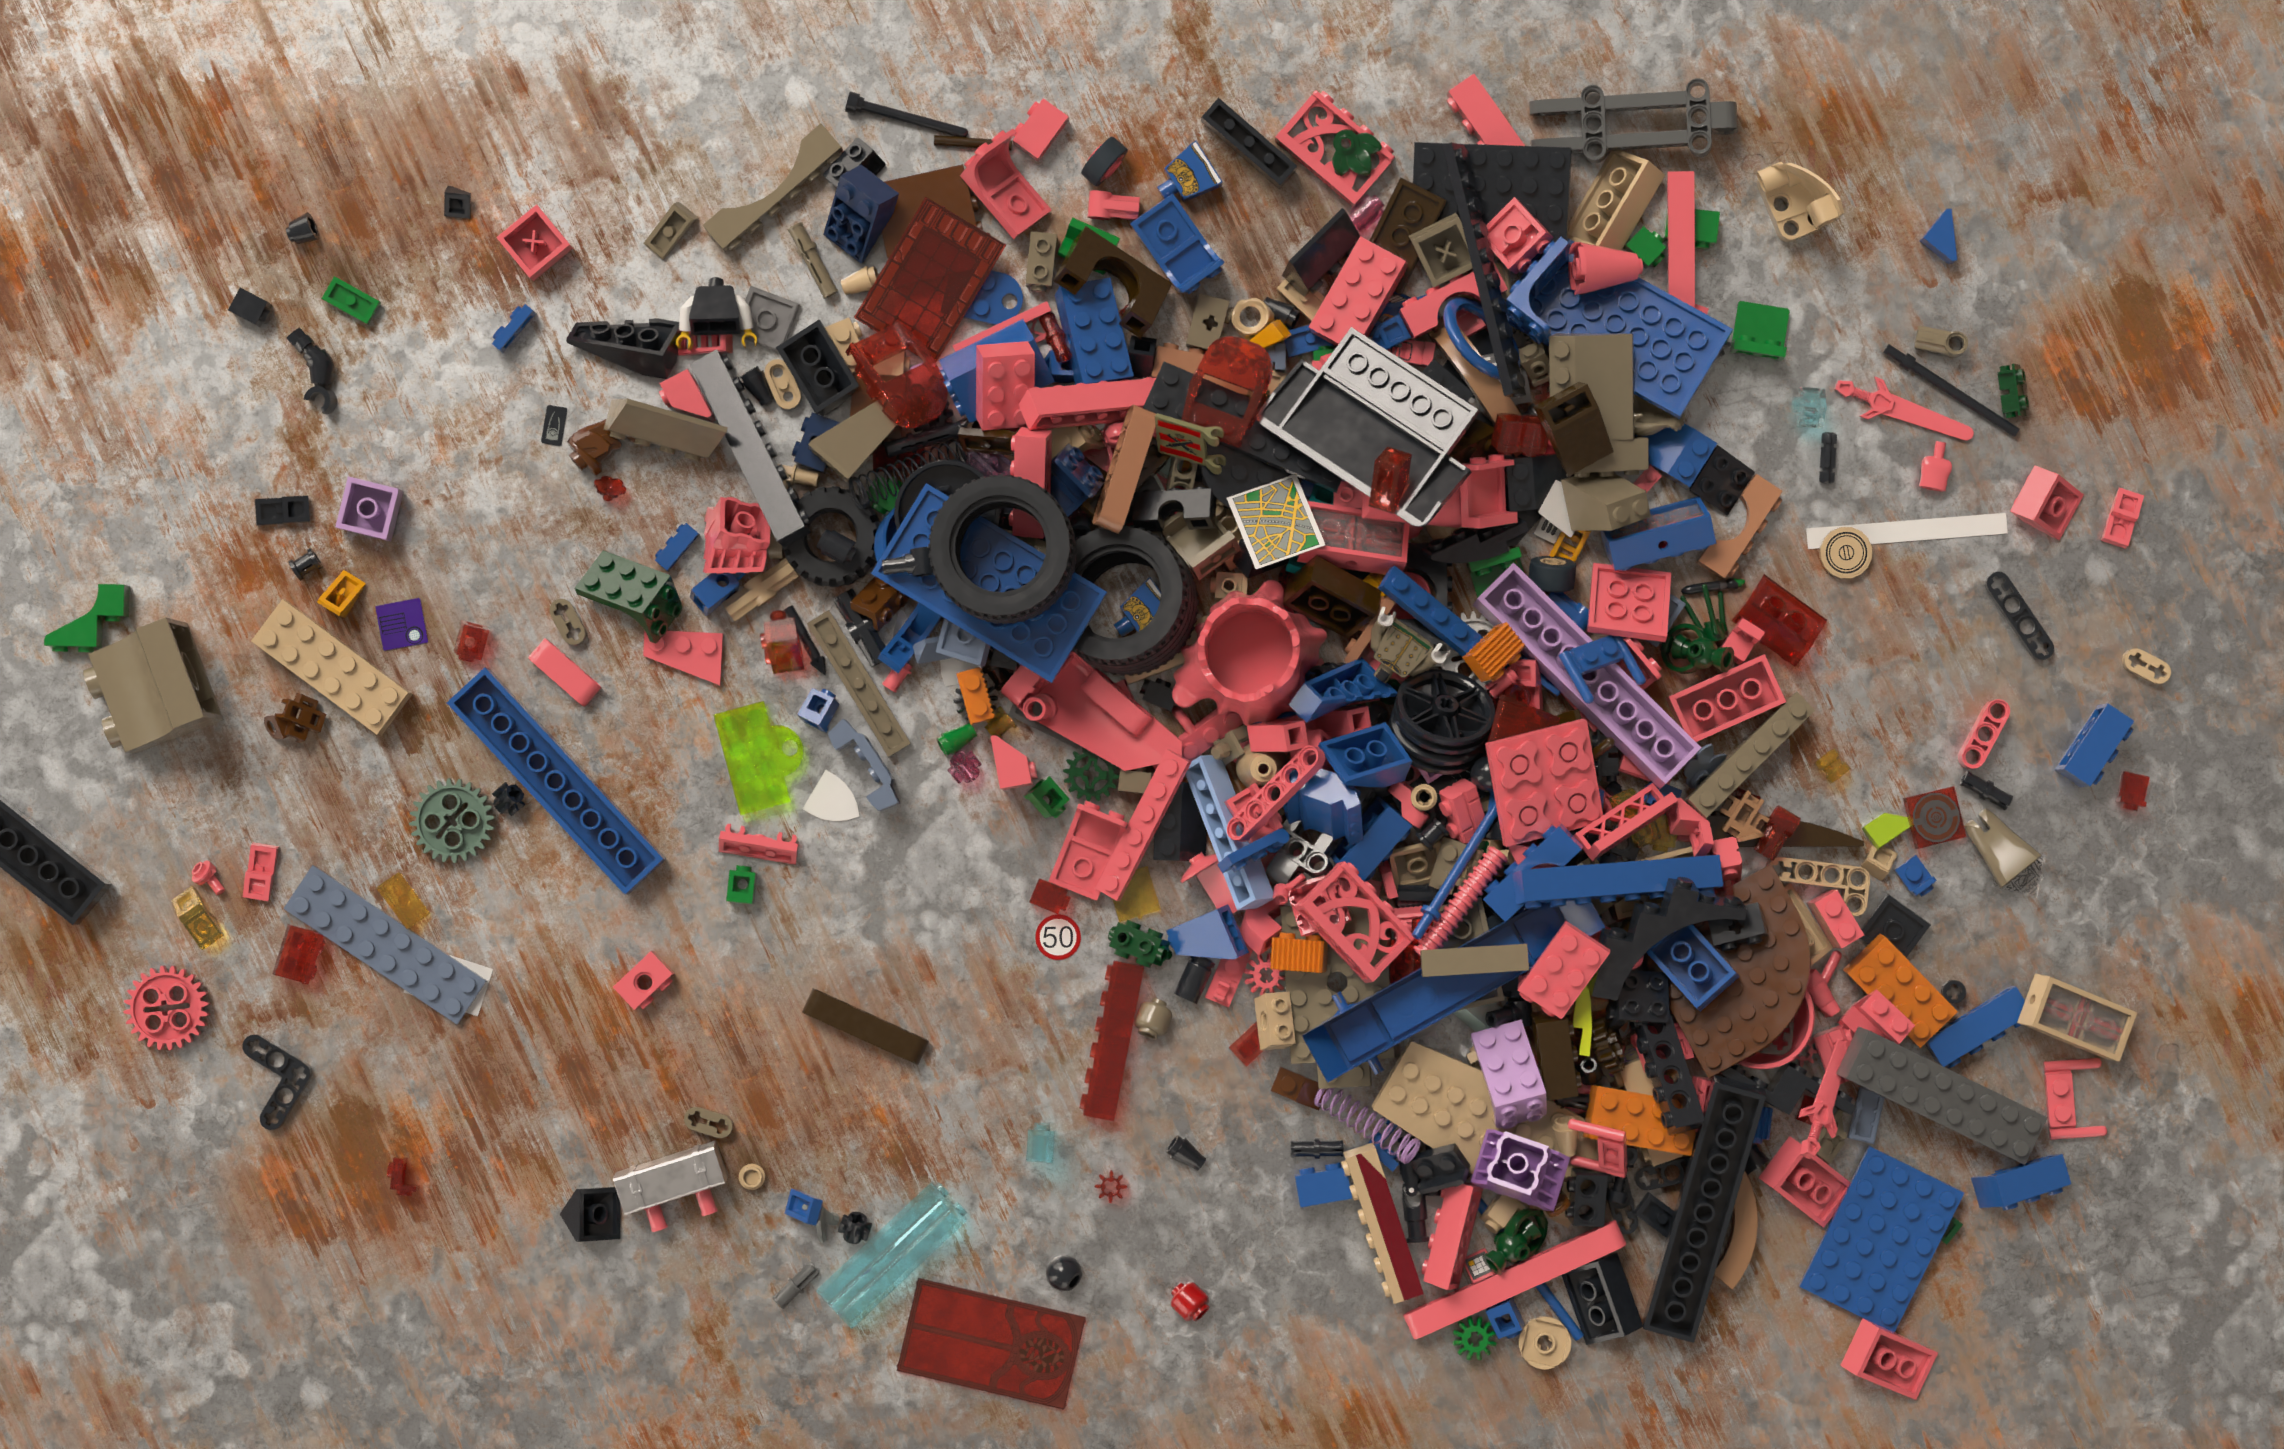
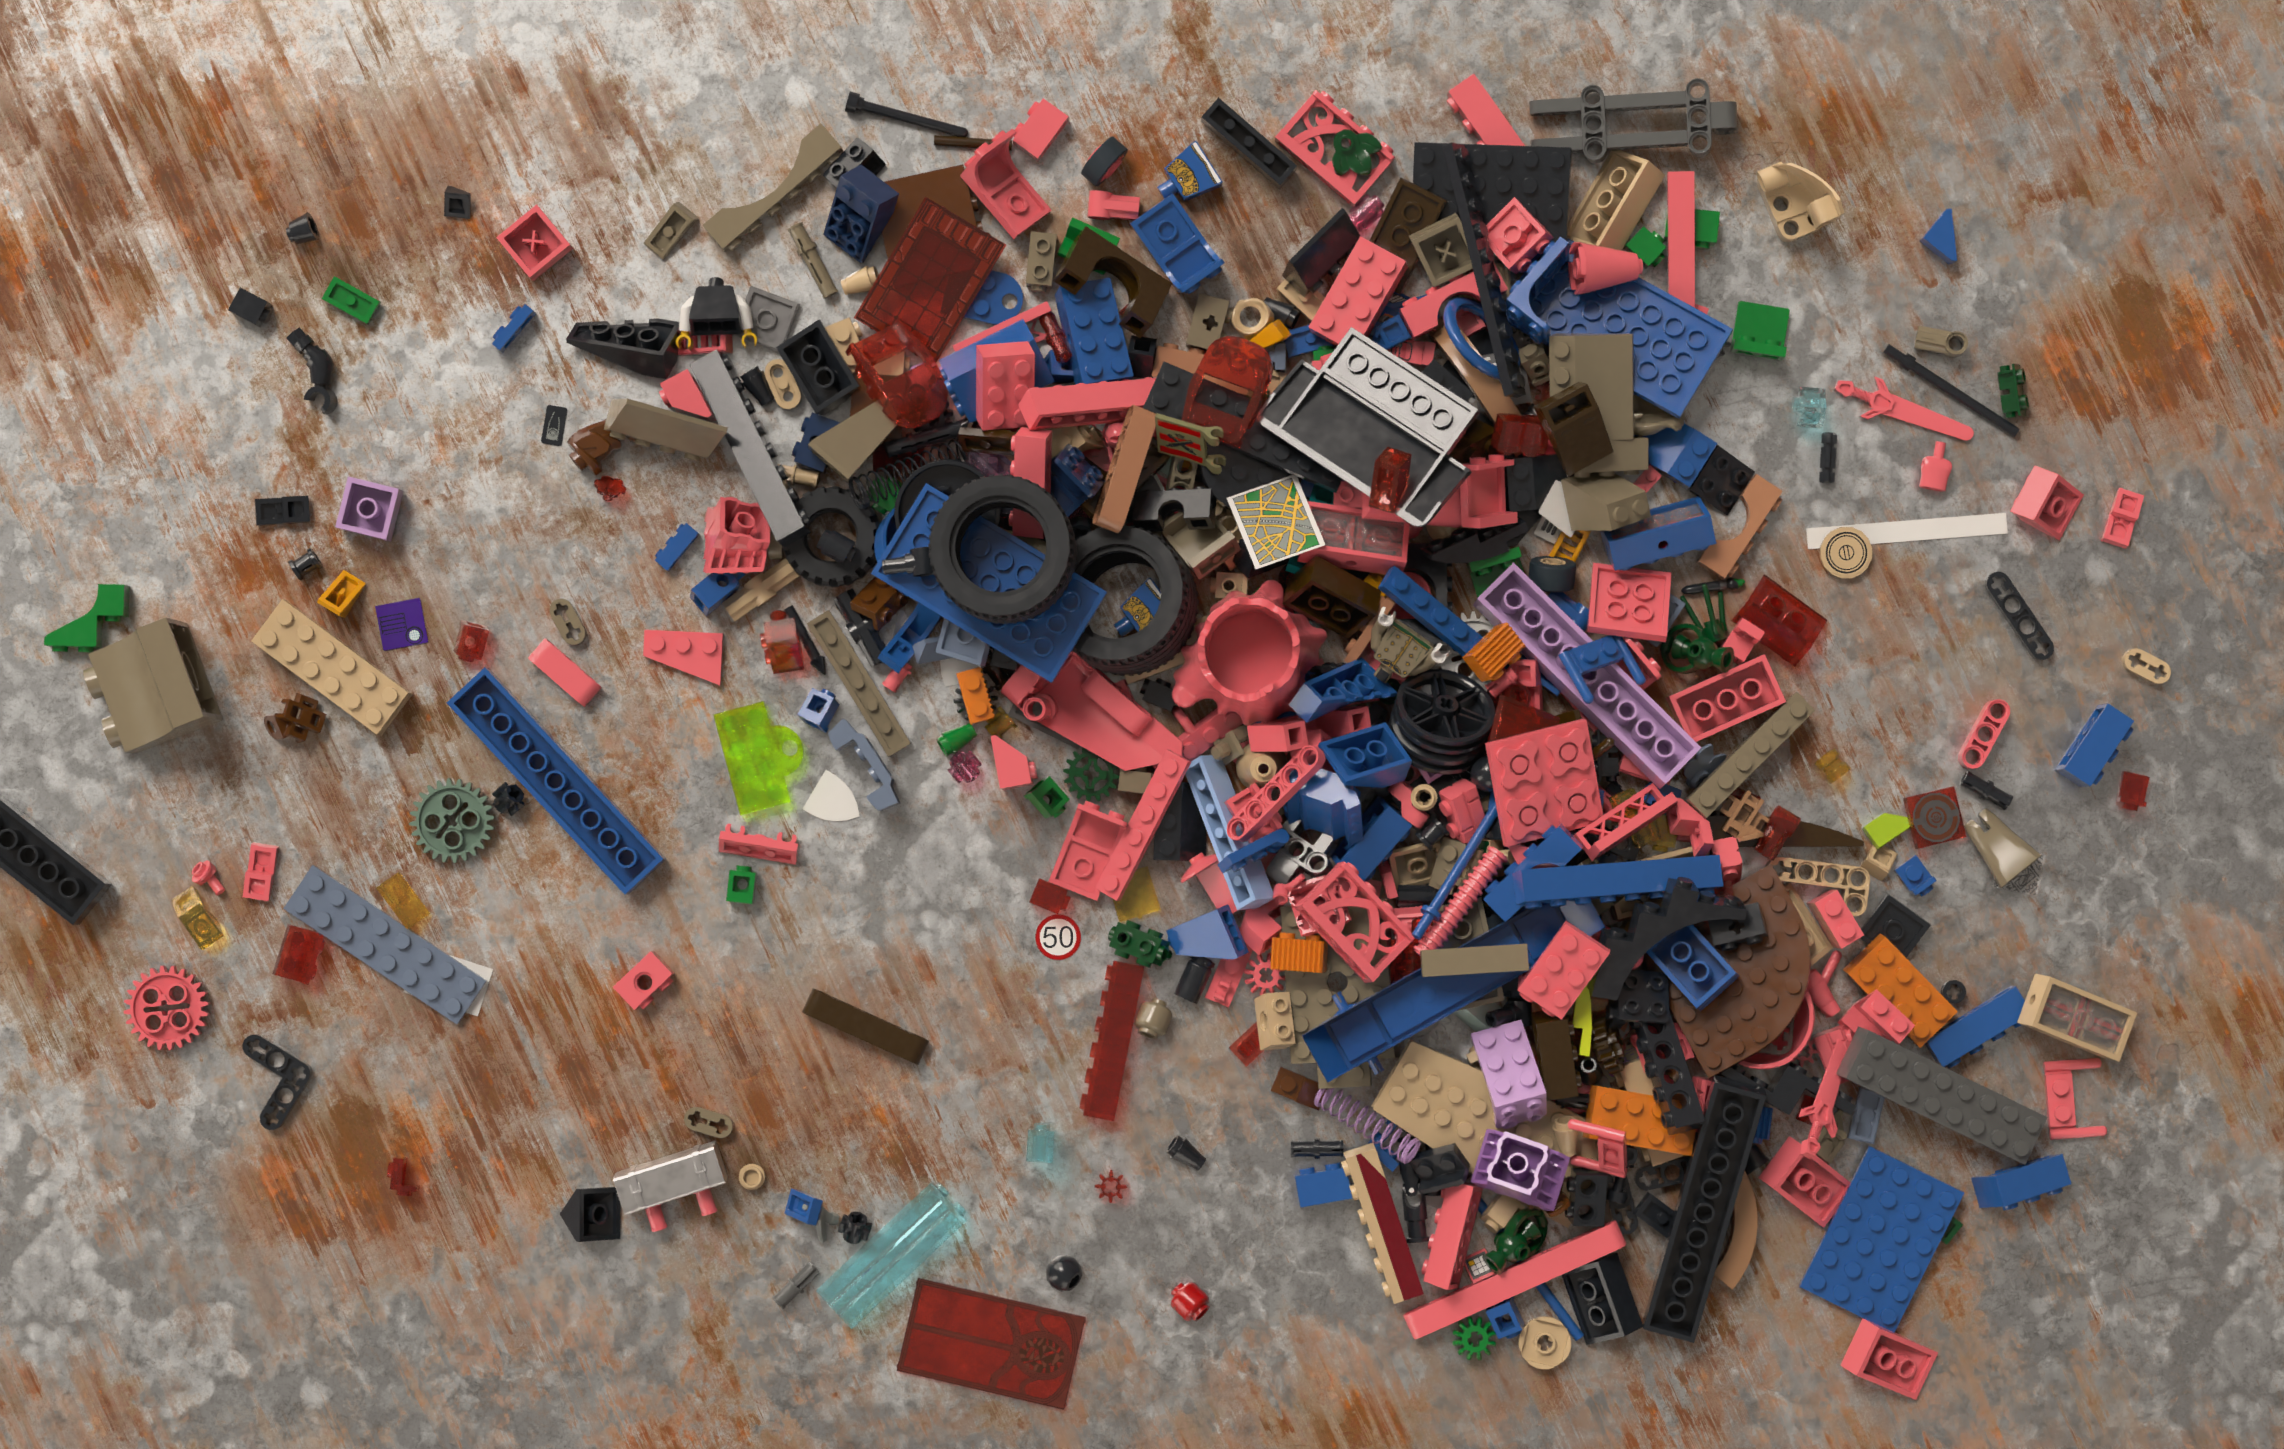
(633, 589): dark green bracket -> none

